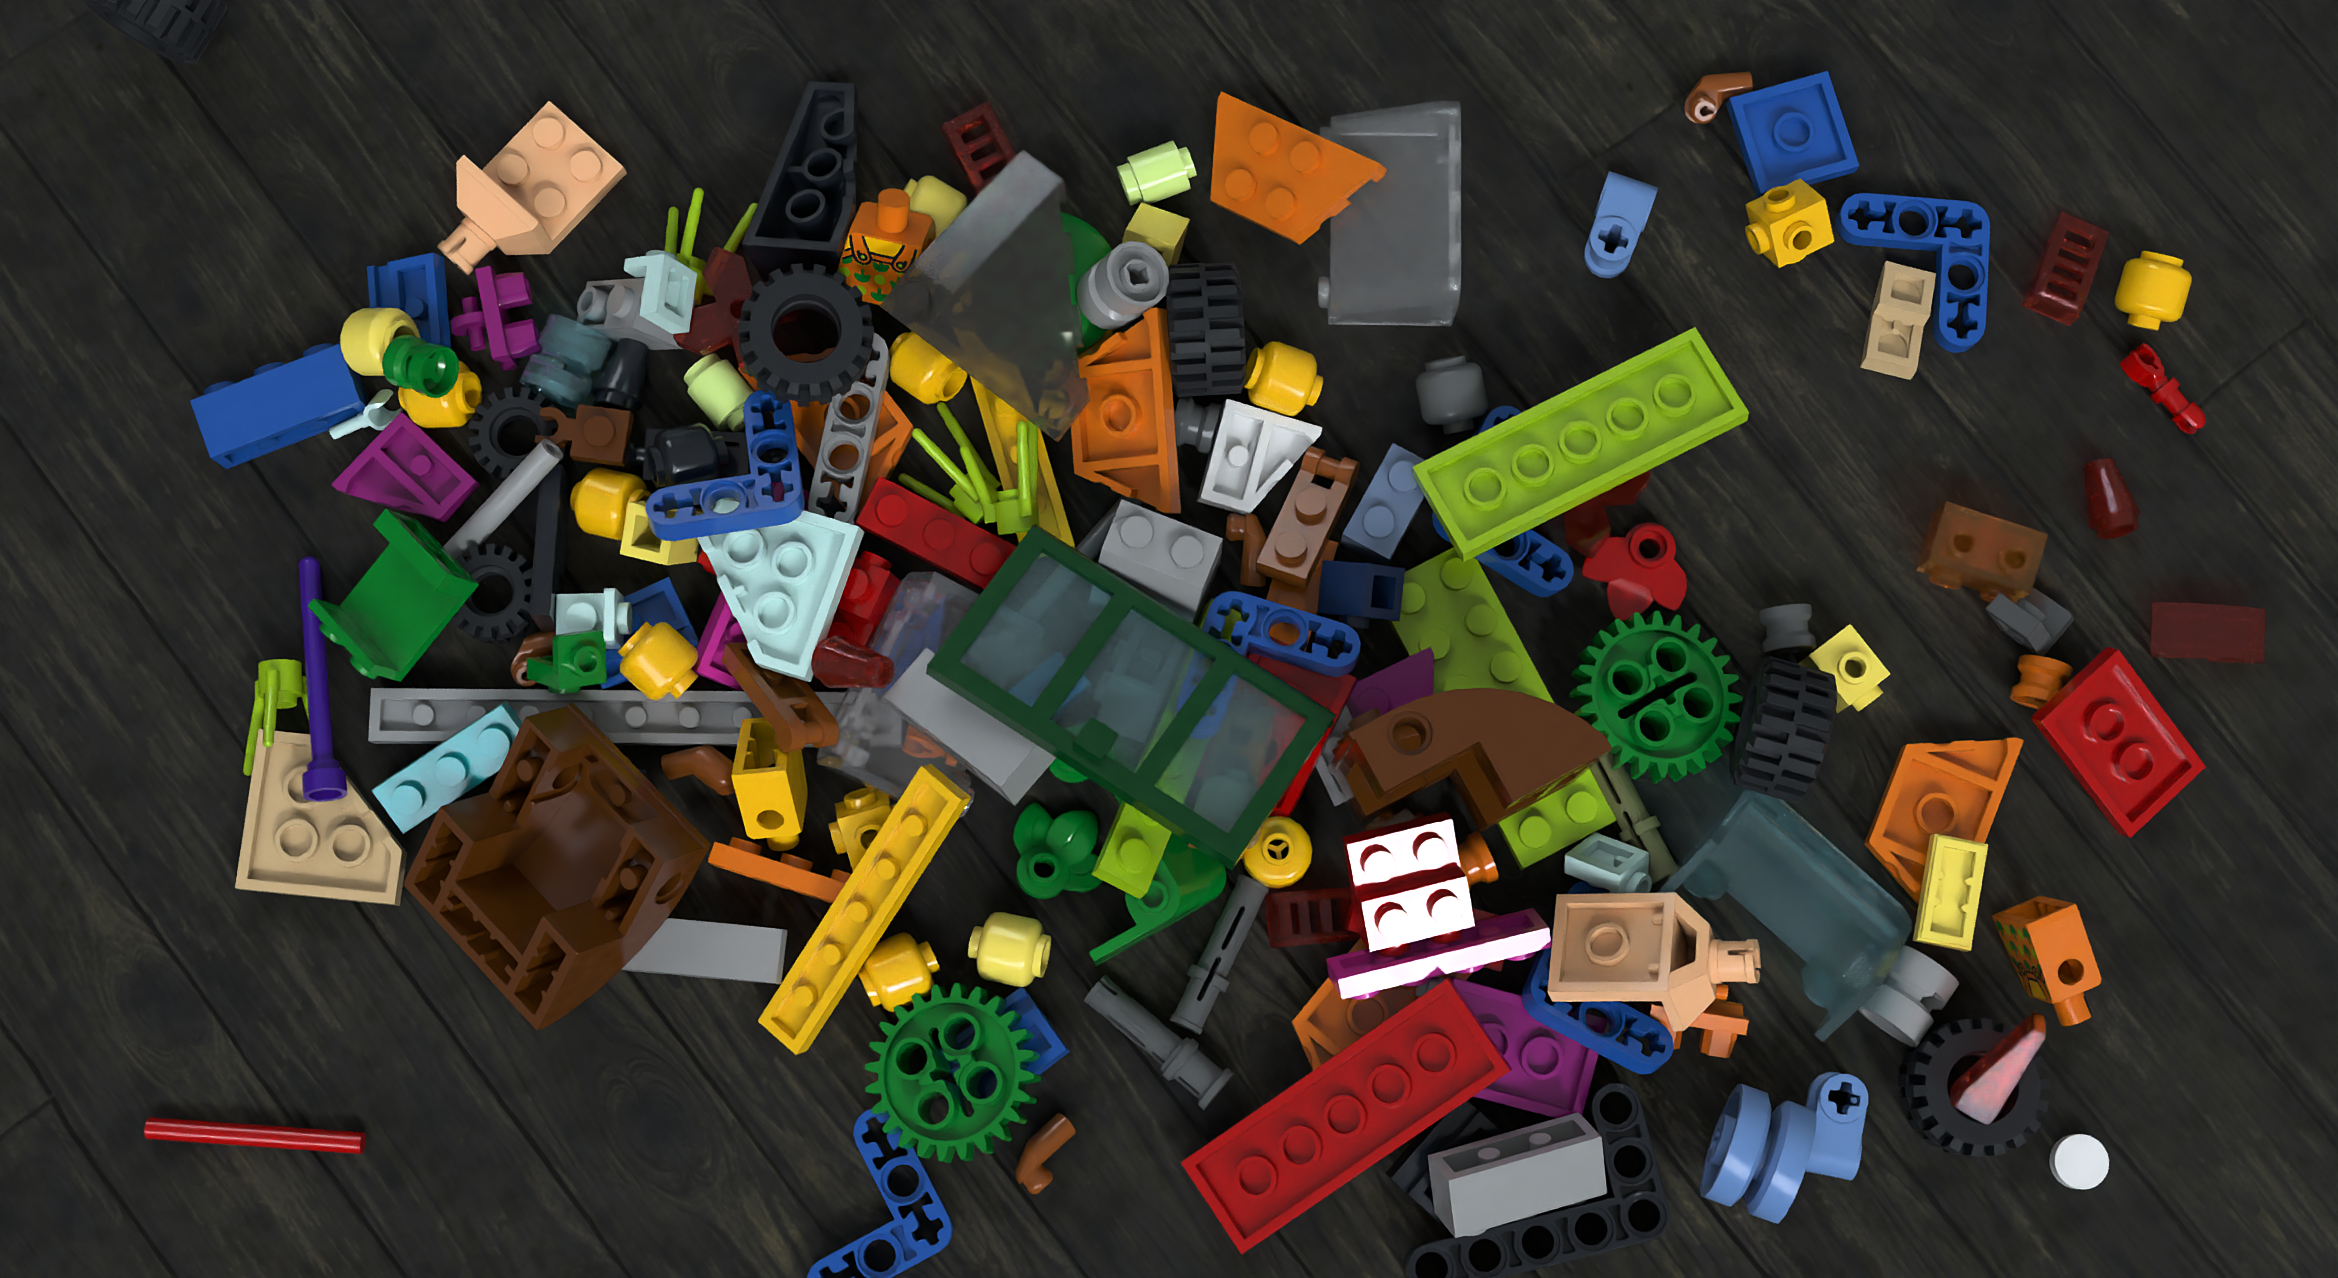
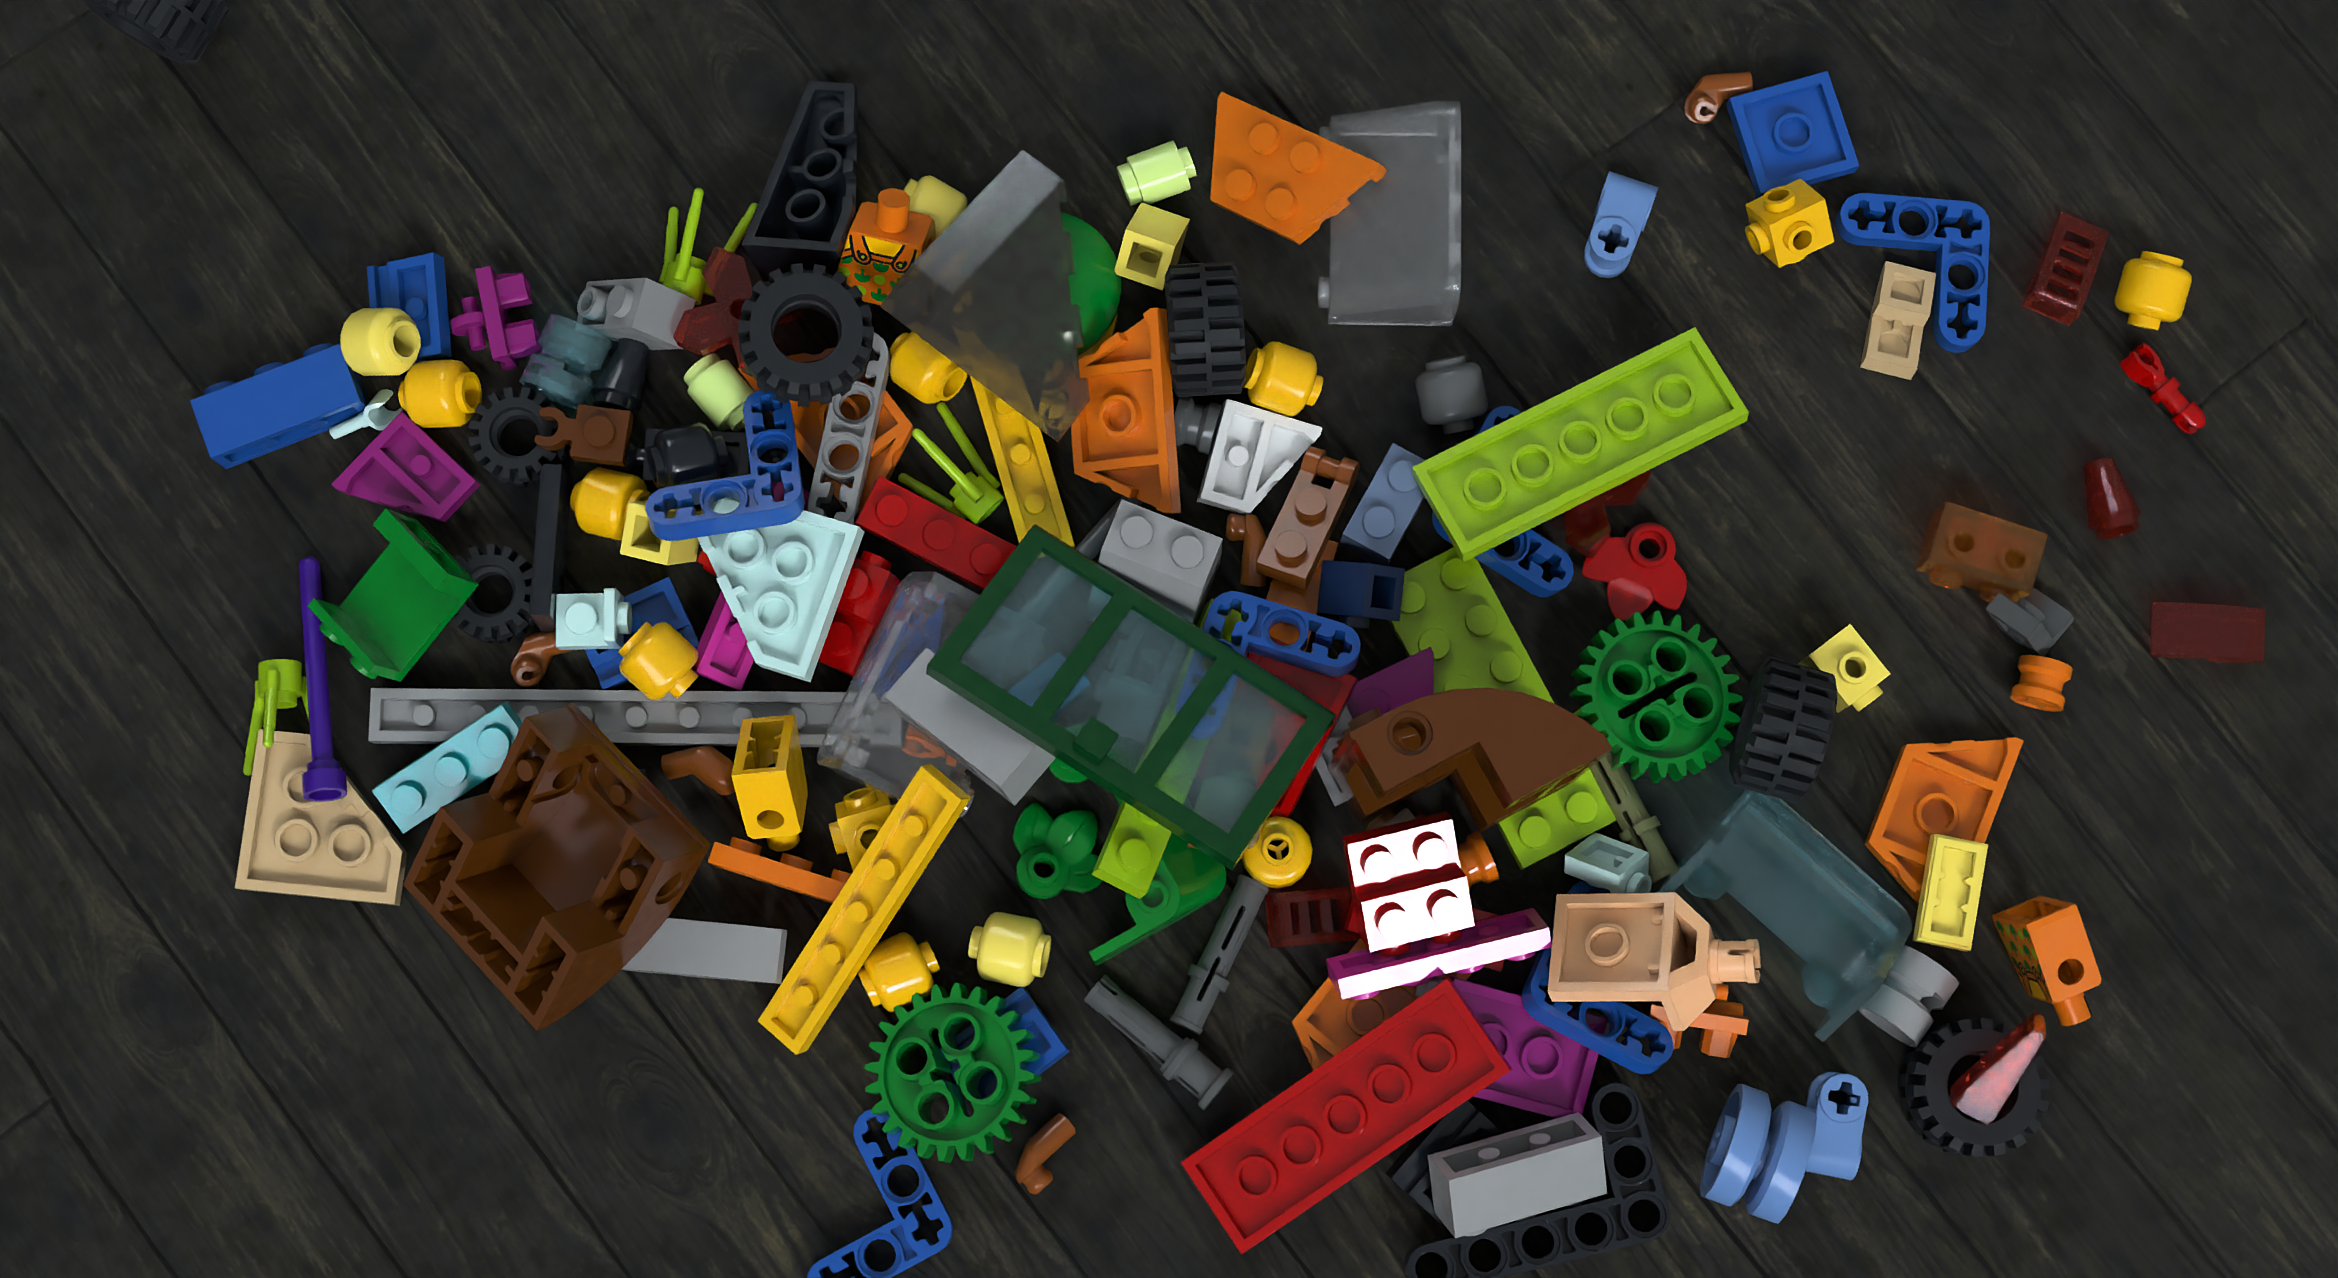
(255, 1135): red bar -> none
(412, 365): green wheel -> none
(505, 498): light grey piece -> none
(530, 191): light nougat plate -> none
(575, 662): green bracket -> none
(666, 290): light aqua bracket -> none
(782, 702): dark orange plate -> none
(848, 664): clear red cone -> none
(954, 128): clear red slope -> none
(1016, 507): lime plant -> none
(1122, 285): light grey wheel -> none
(1787, 629): dark grey wheel -> none
(2079, 1161): white tile -> none
(2118, 742): red plate -> none

